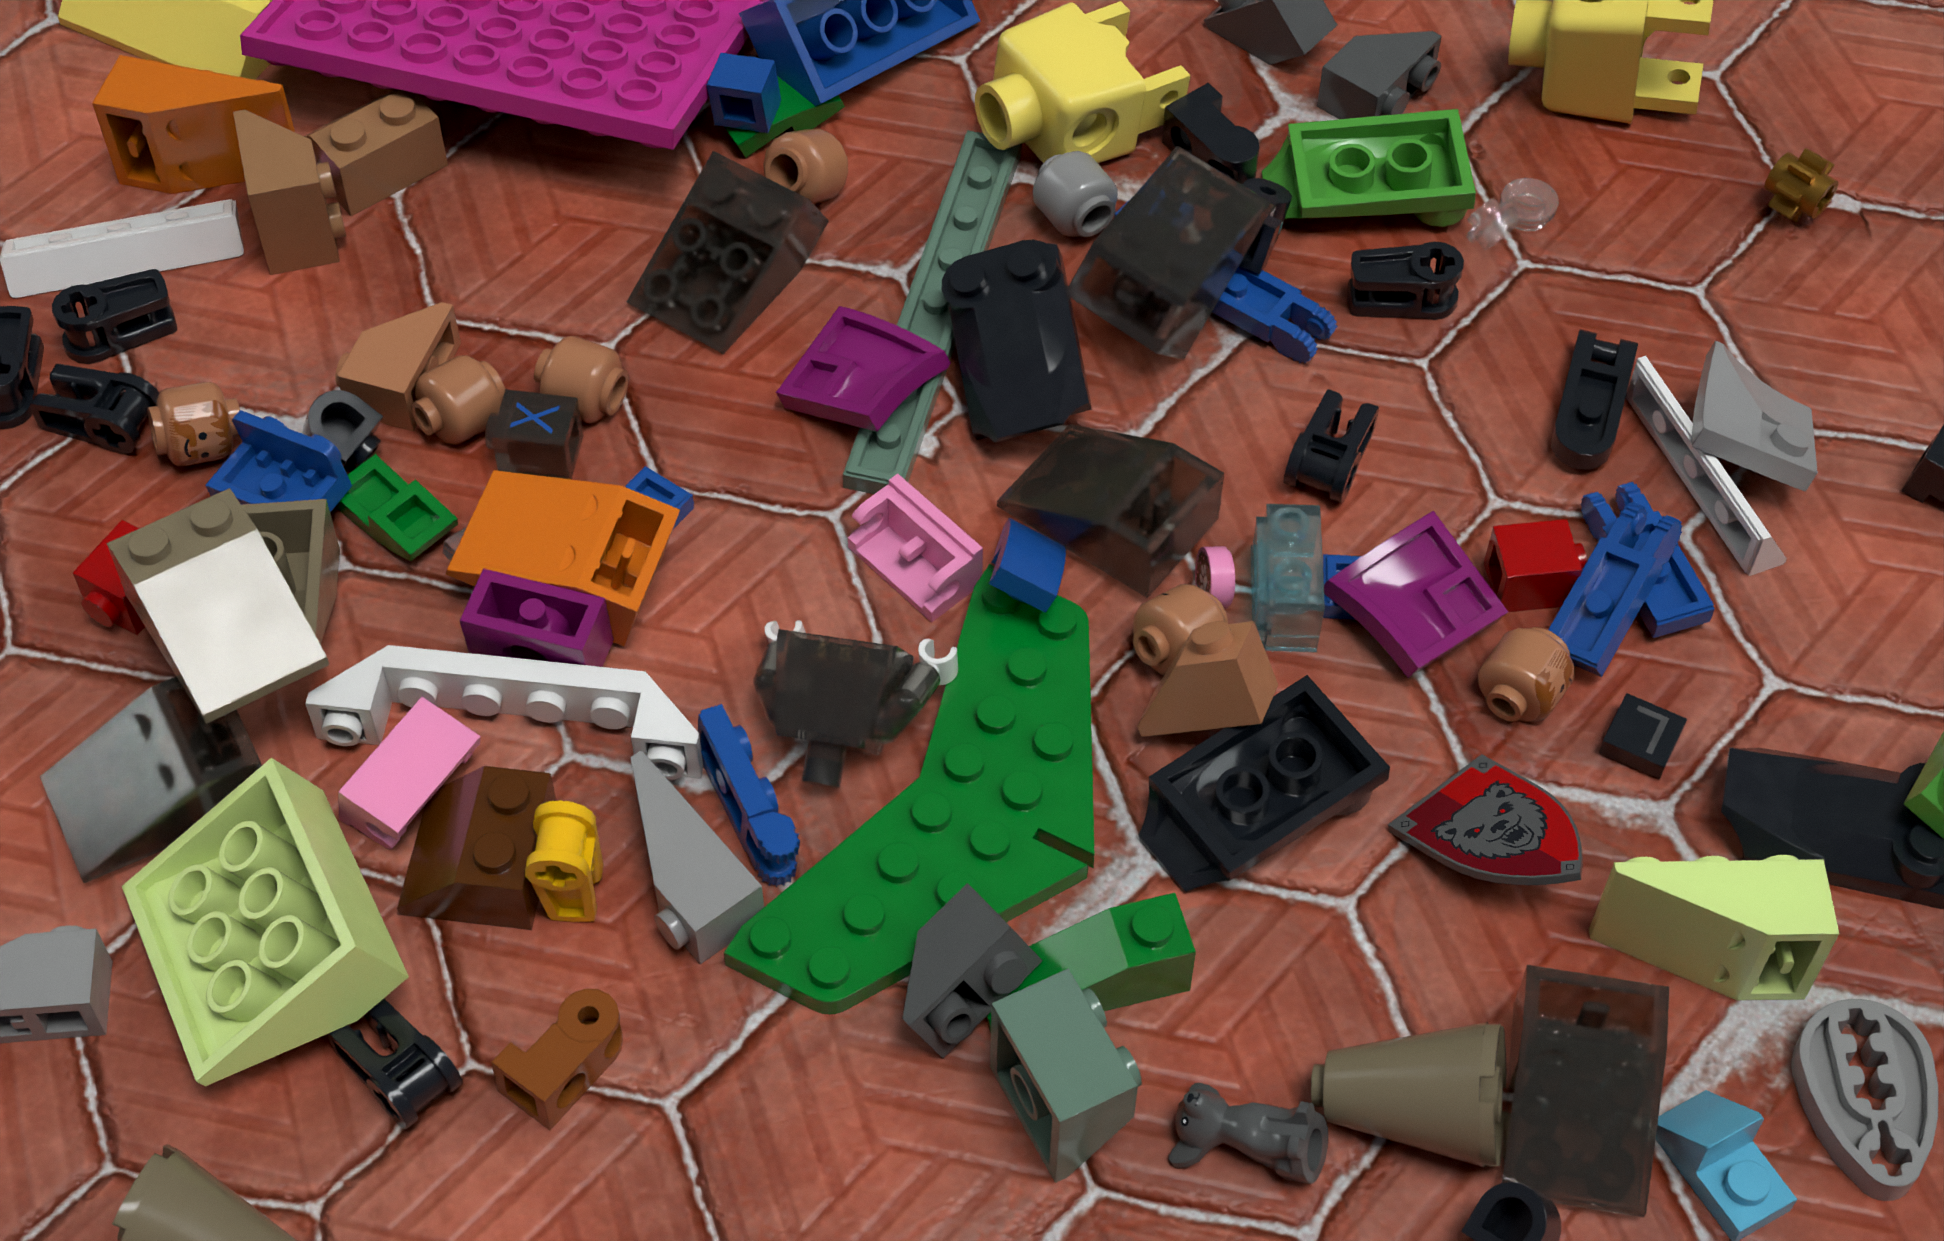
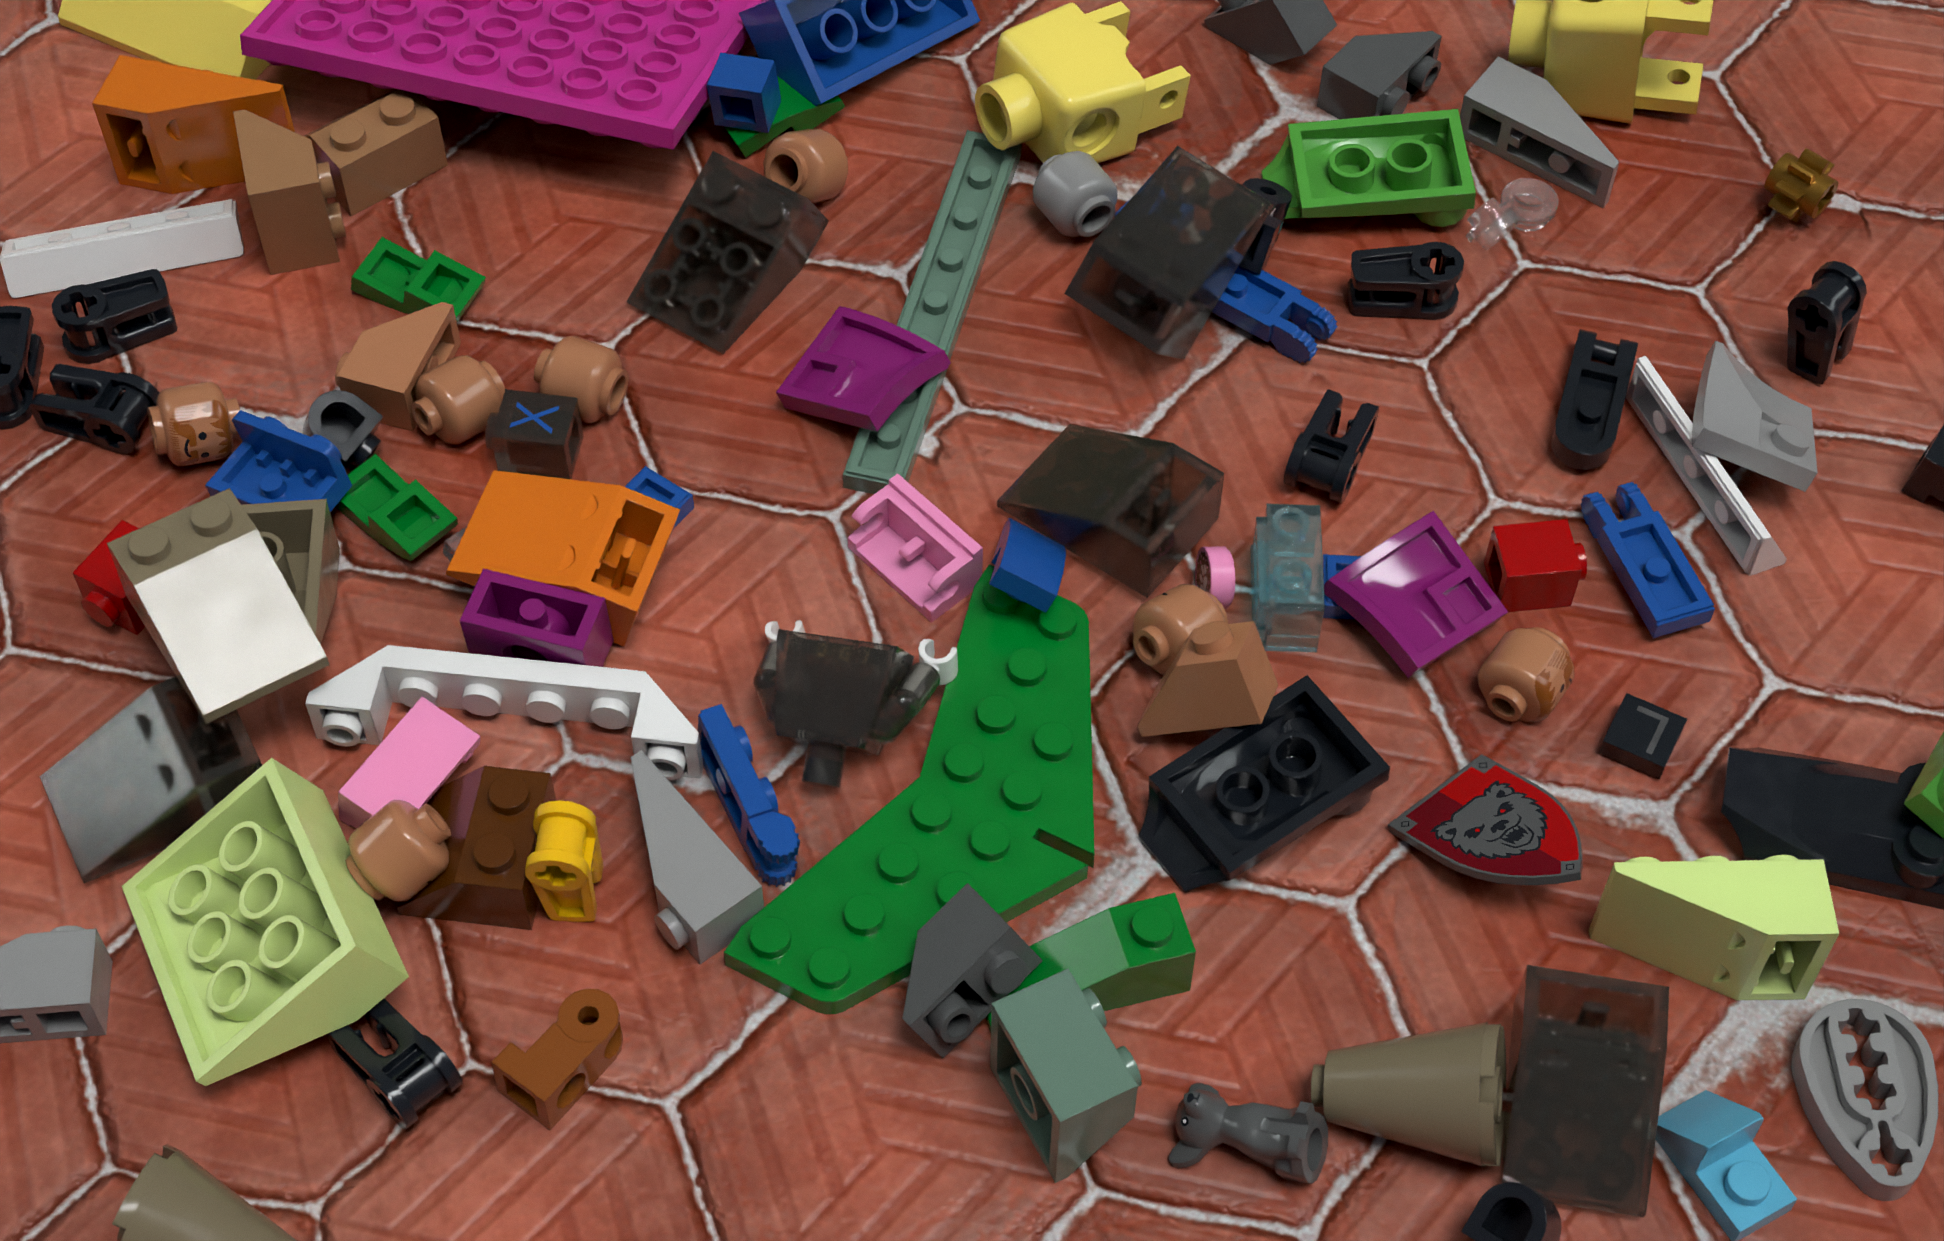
(398, 850): none -> nougat head
(413, 283): none -> green slope
(1016, 339): black slope -> none
(1202, 130): black leg -> none
(1537, 130): none -> light grey slope
(1613, 588): blue hinge -> none
(1824, 321): none -> black piece

